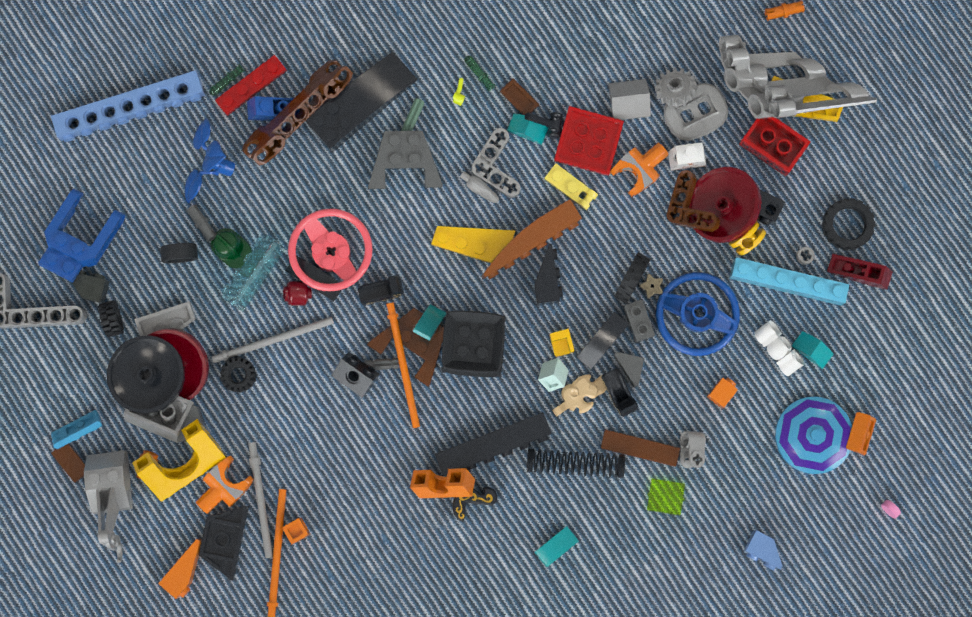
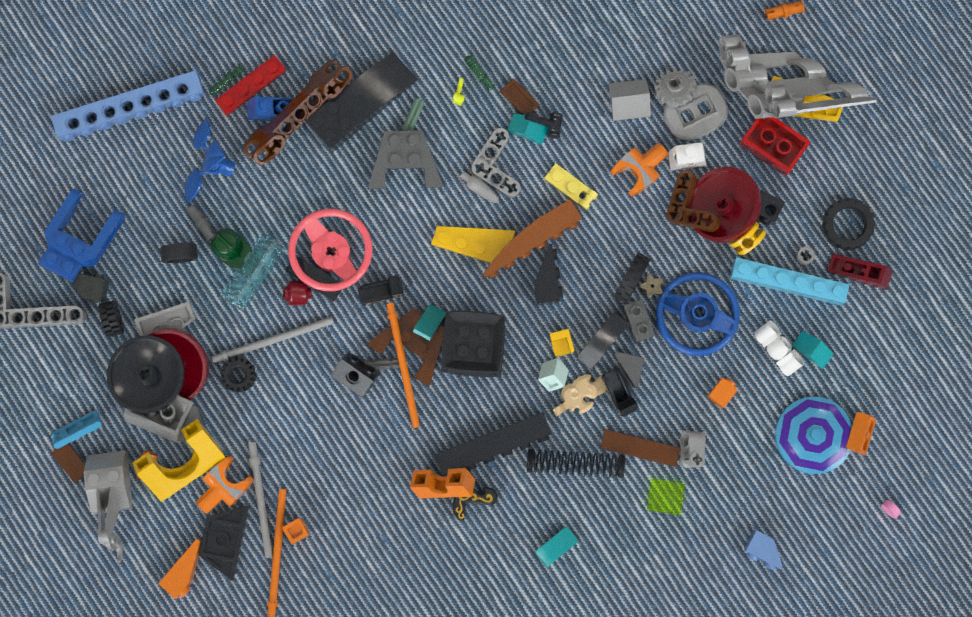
(588, 141): red plate -> none

